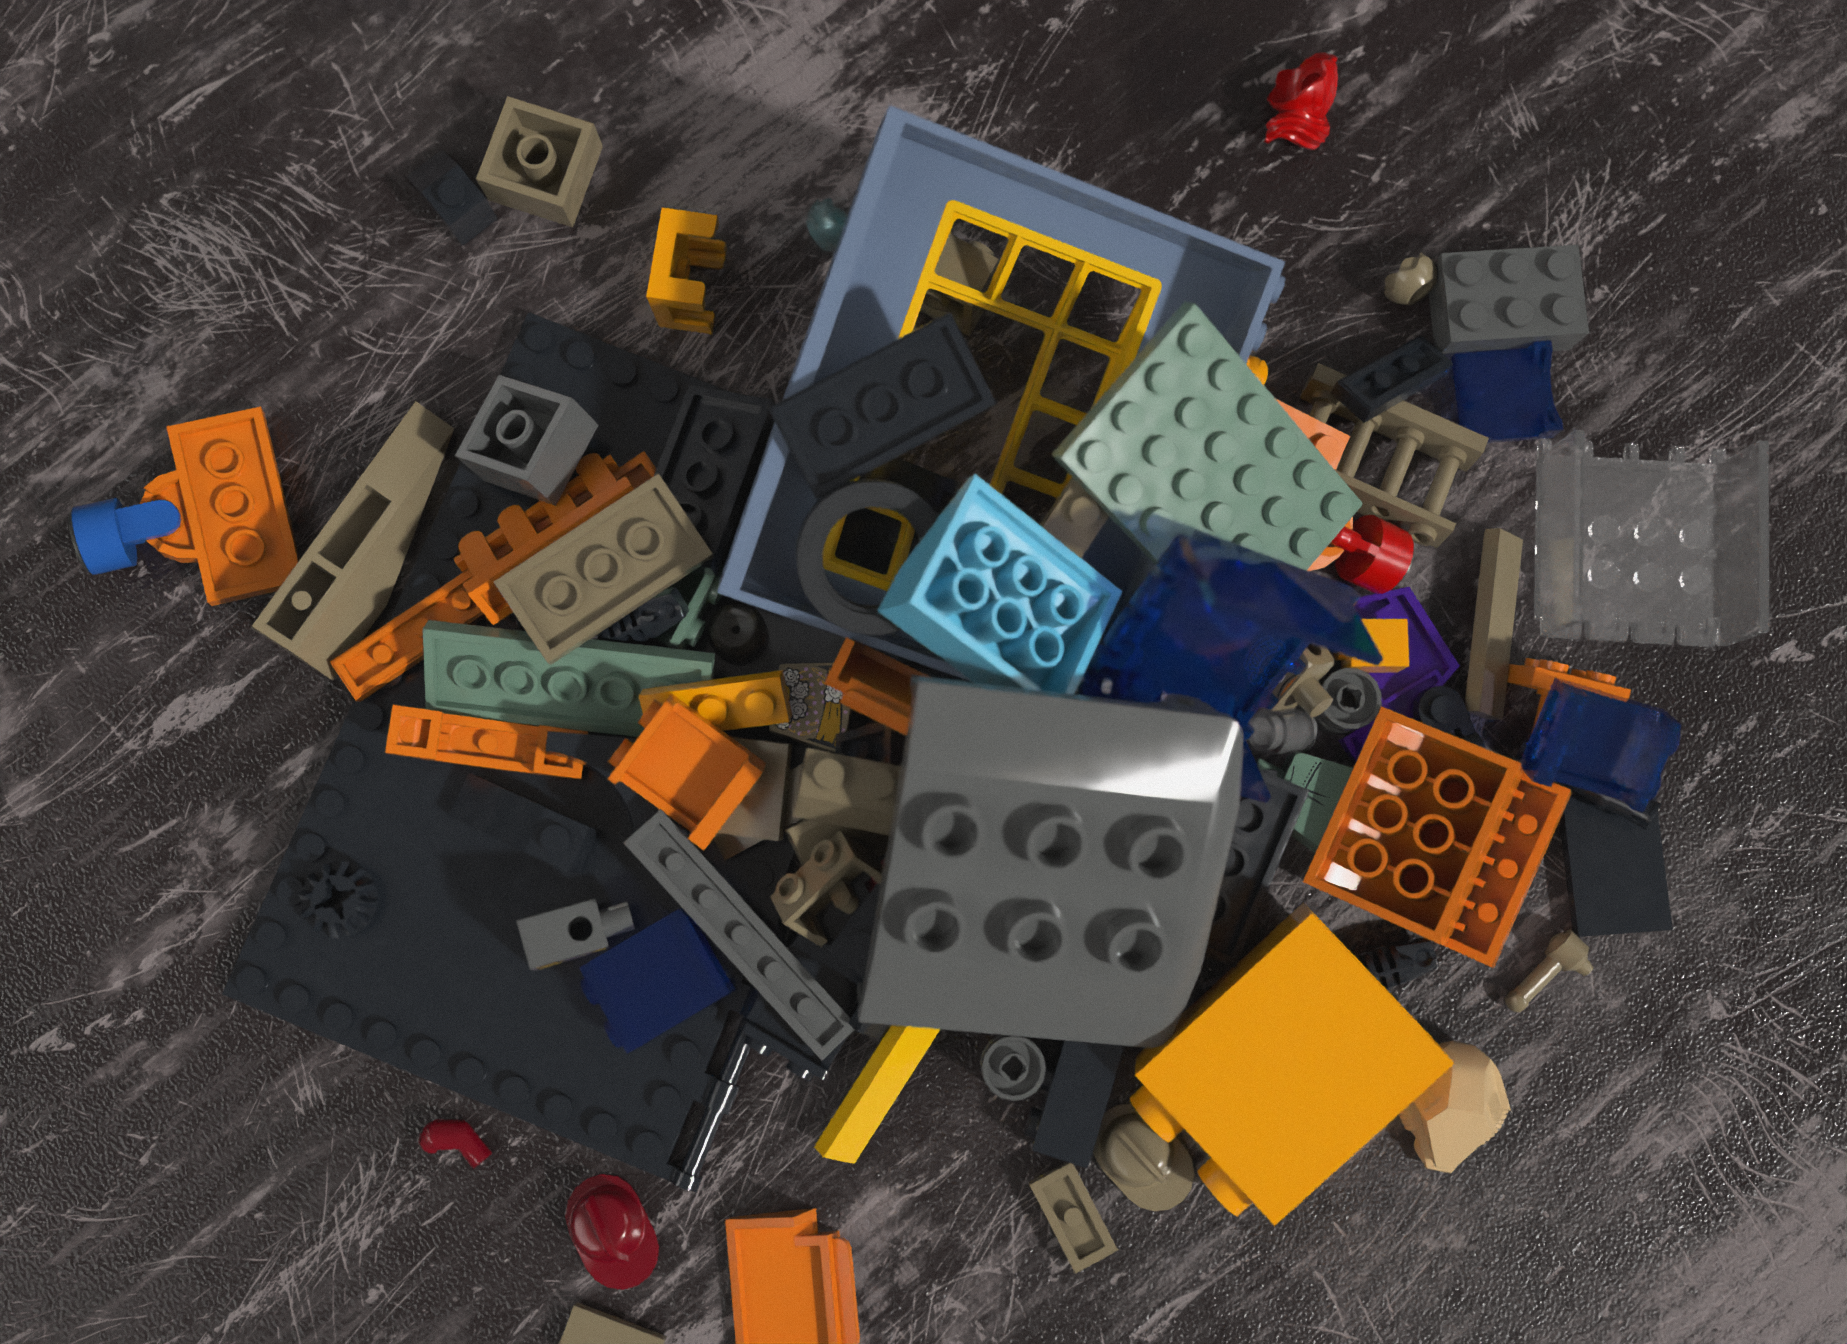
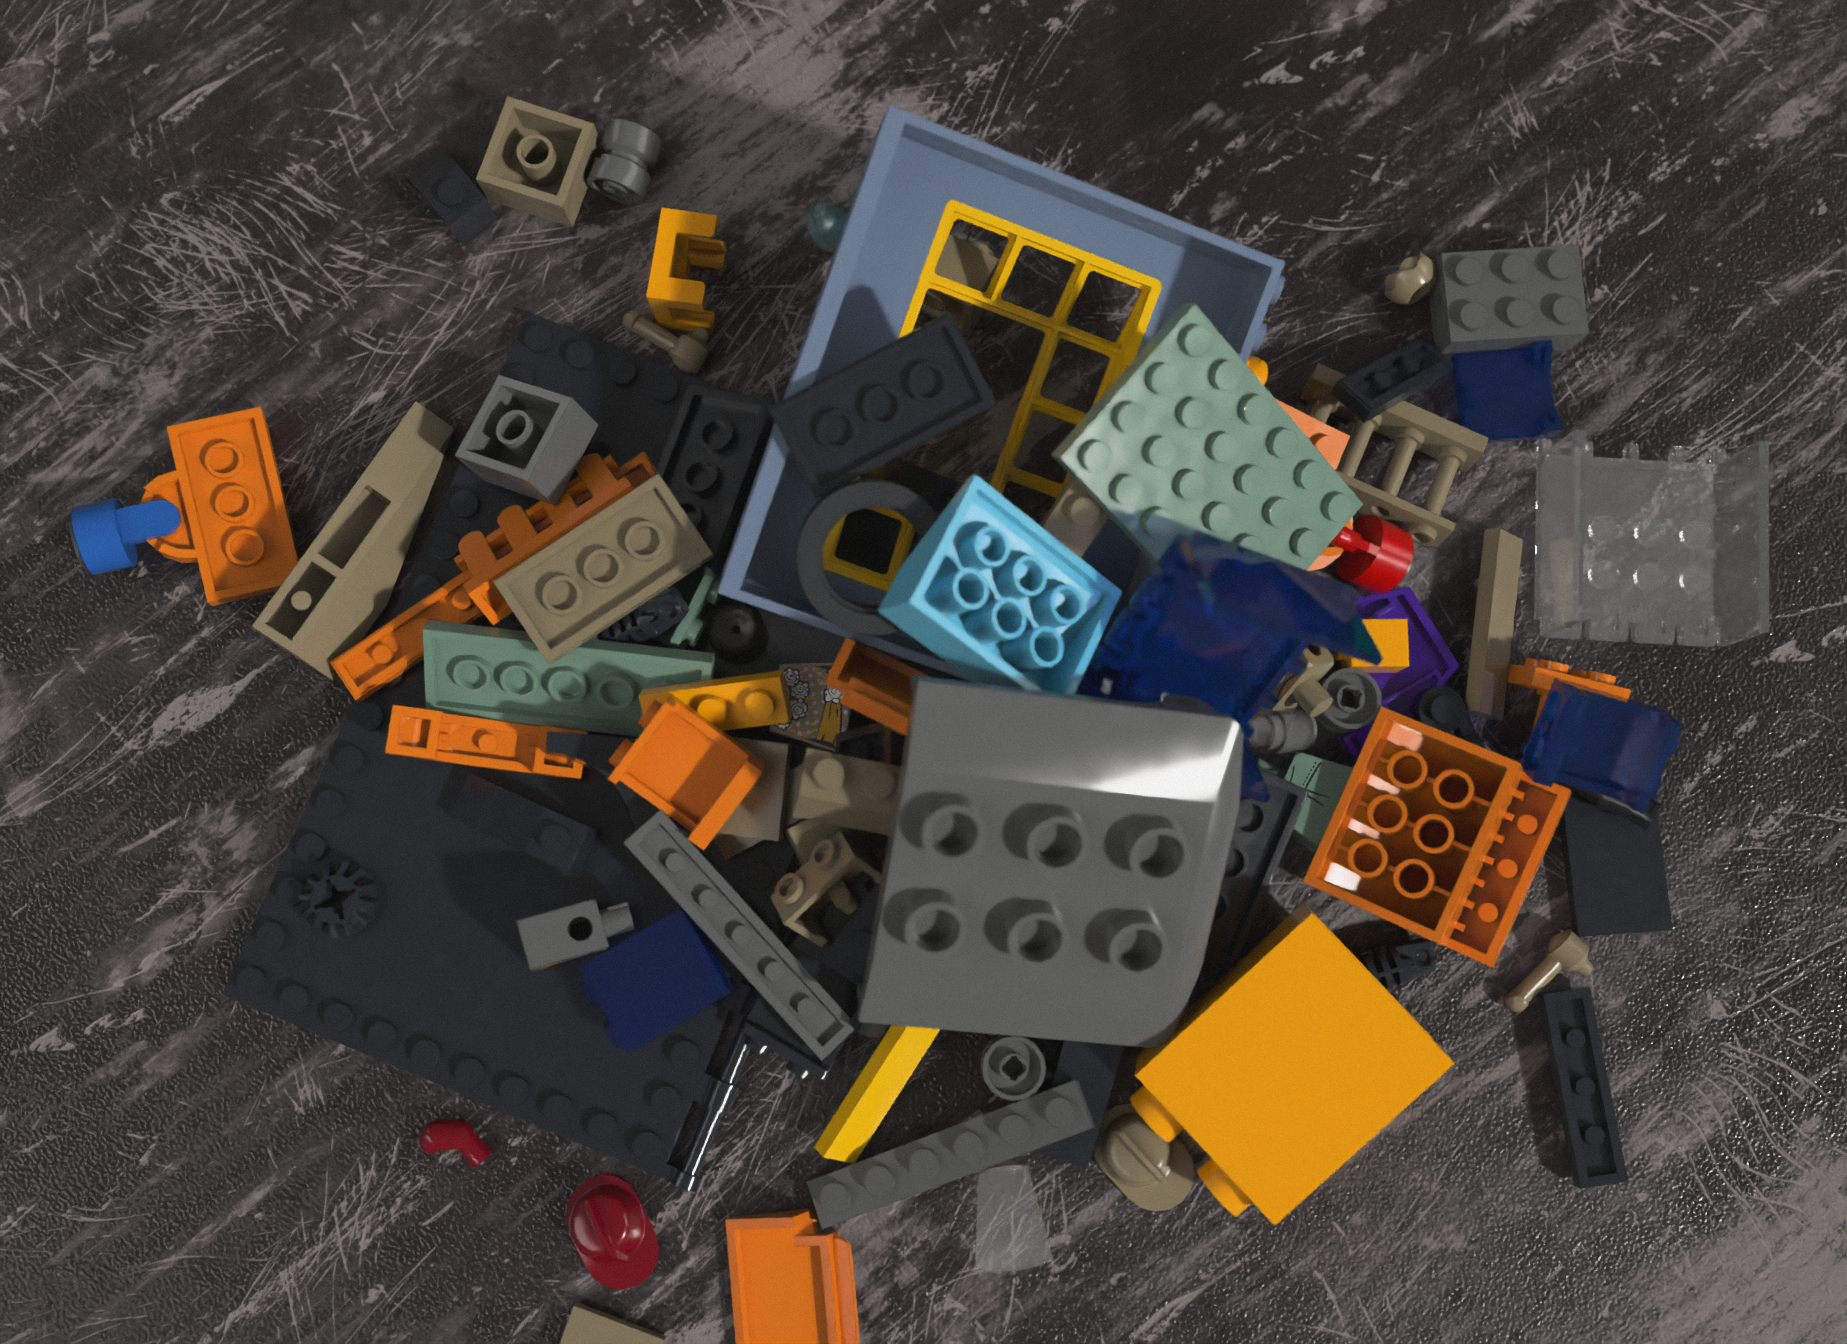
(627, 157): none -> dark grey wheel
(687, 351): none -> dark tan piece
(950, 1154): none -> dark grey plate
(1009, 1221): none -> clear piece
(1073, 1216): dark tan plate -> none
(1303, 101): red hair -> none
(1457, 1109): tan helmet -> none
(1582, 1087): none -> black plate

